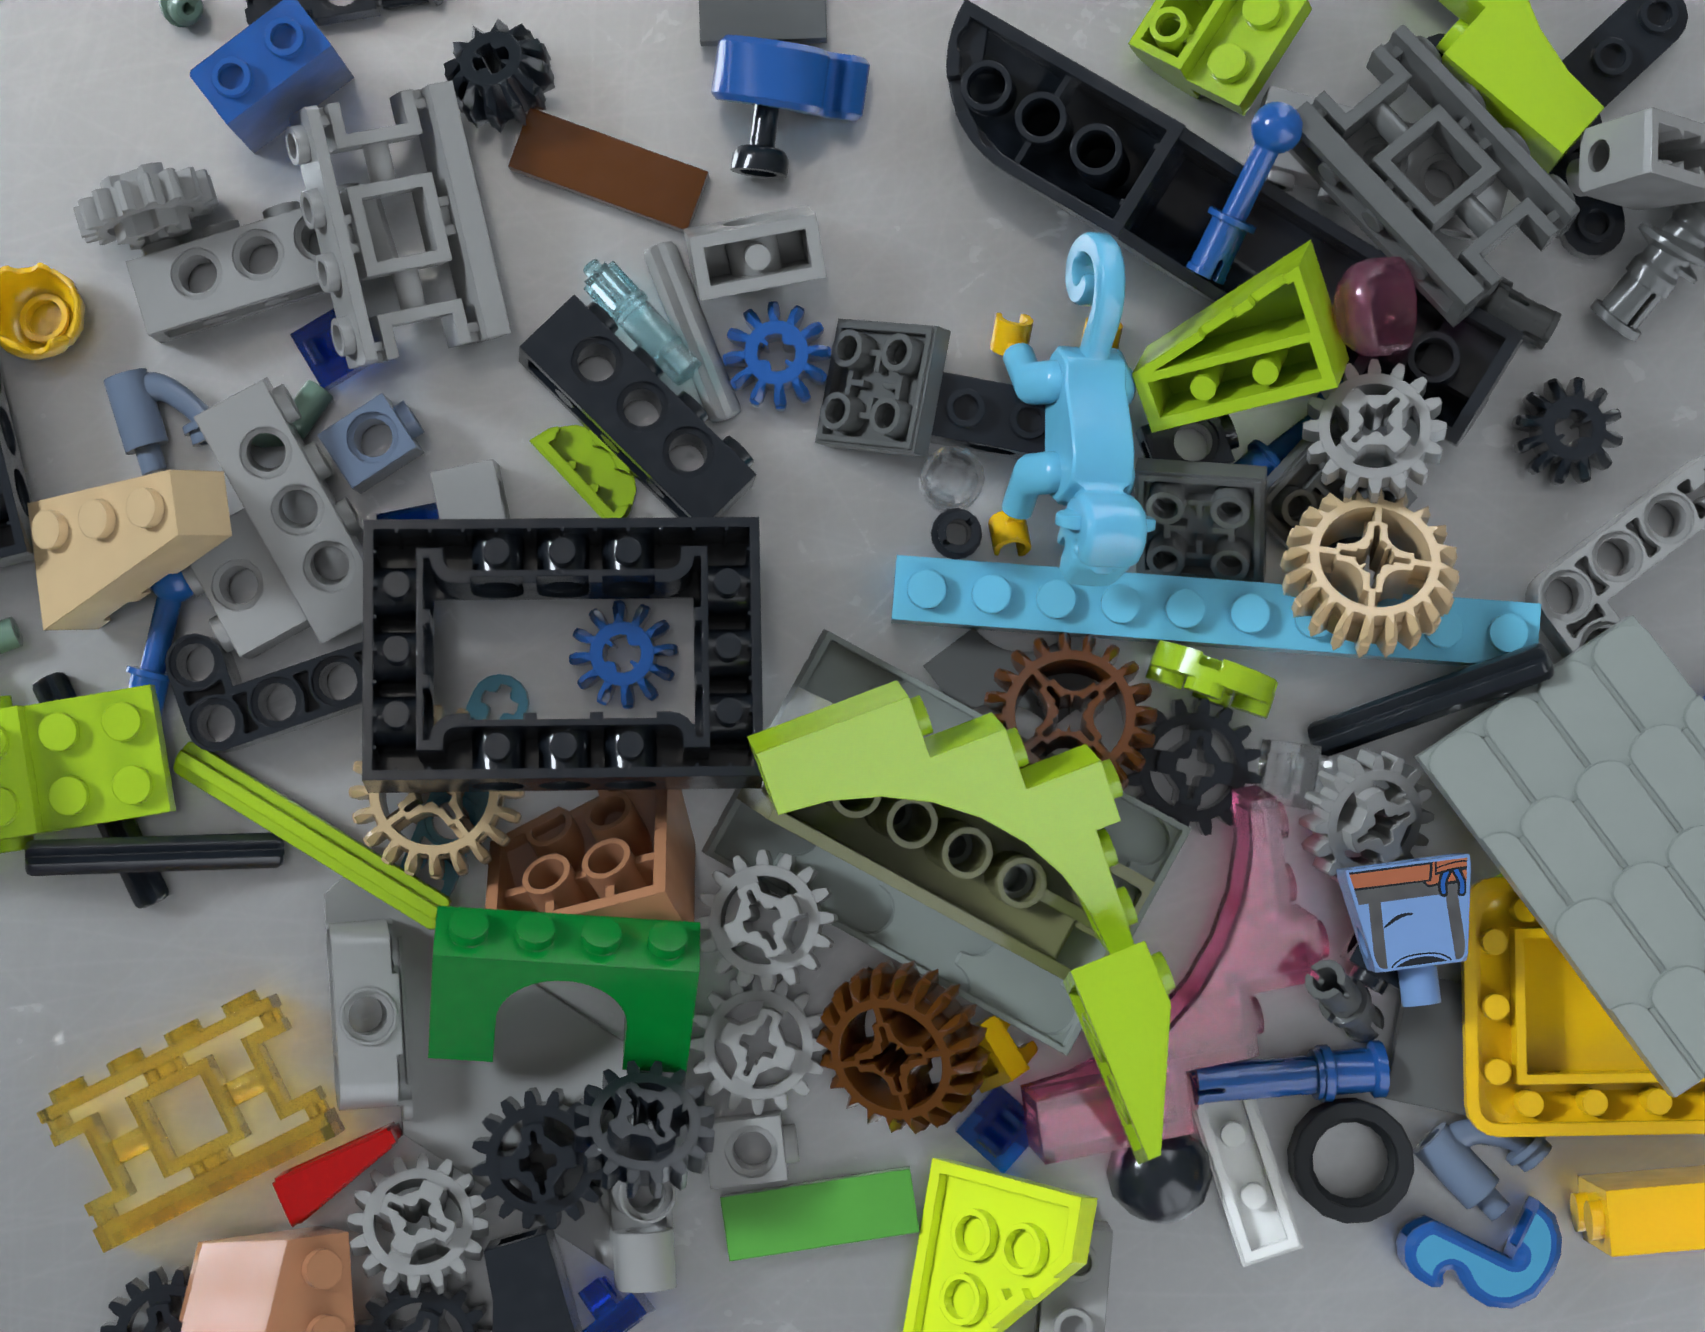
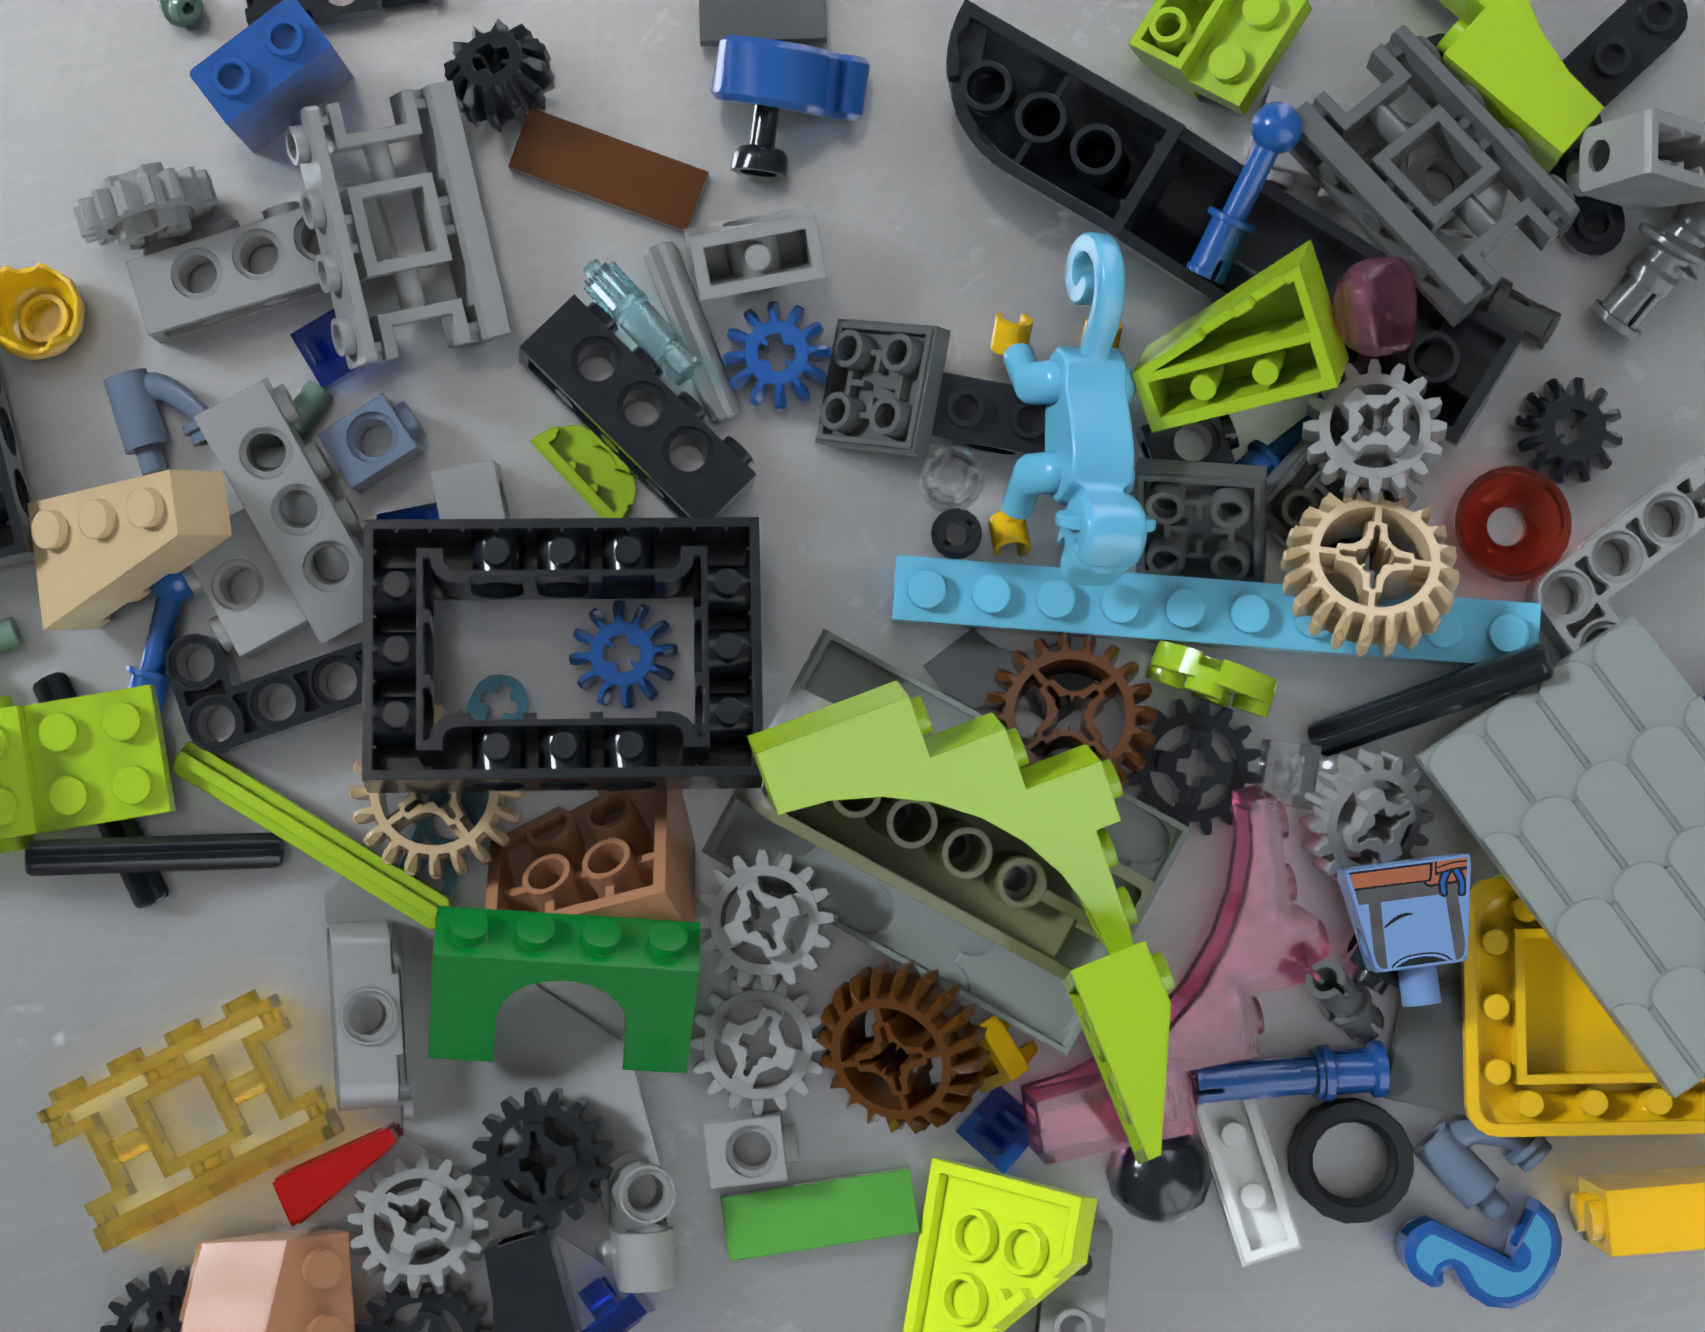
(644, 1129): black gear -> none
(1542, 513): none -> clear red piece

